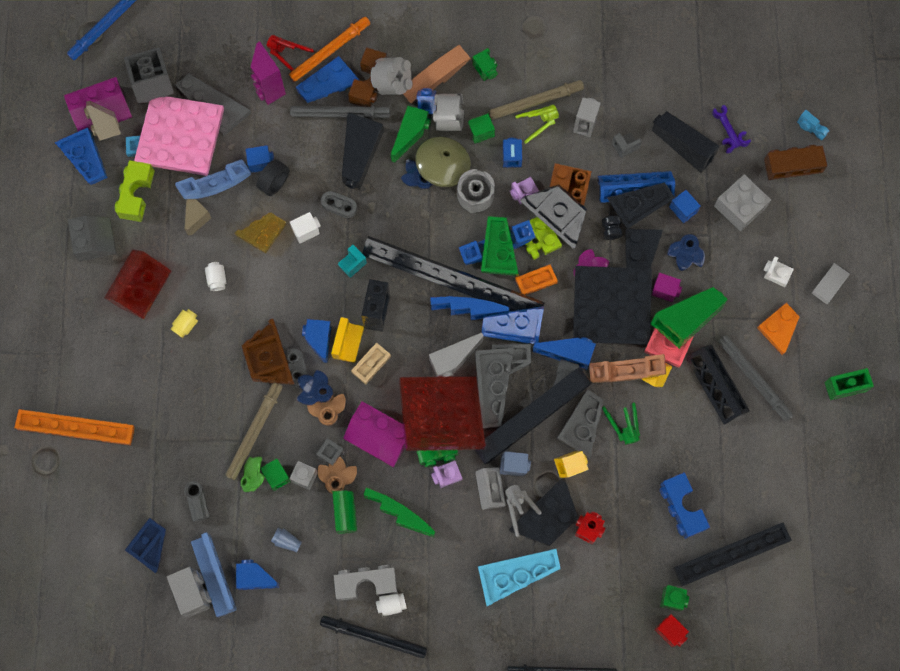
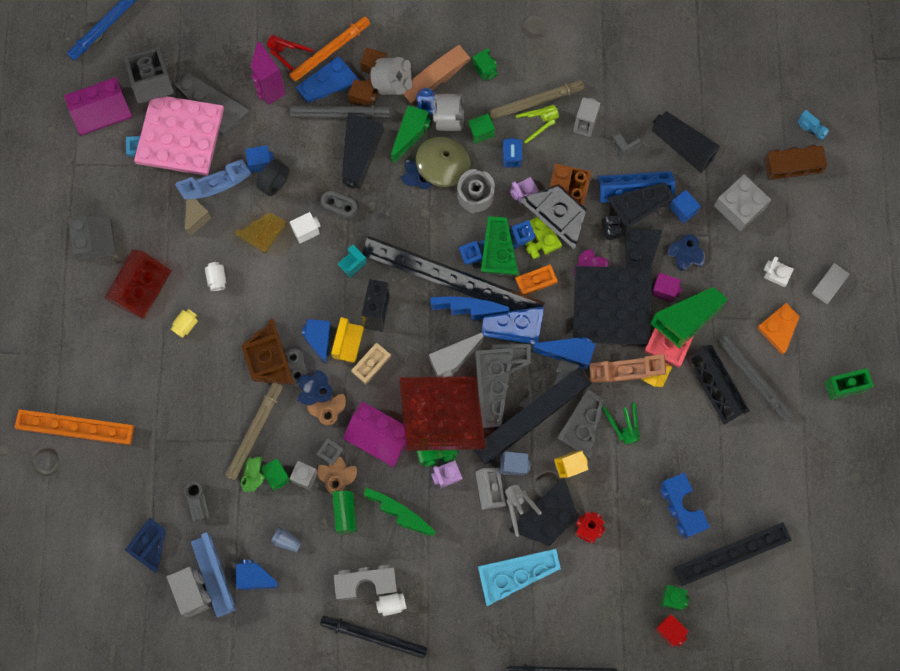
(84, 155): blue wing -> none
(104, 121): dark tan slope -> none
(136, 176): lime arch -> none
(733, 140): dark purple bar -> none

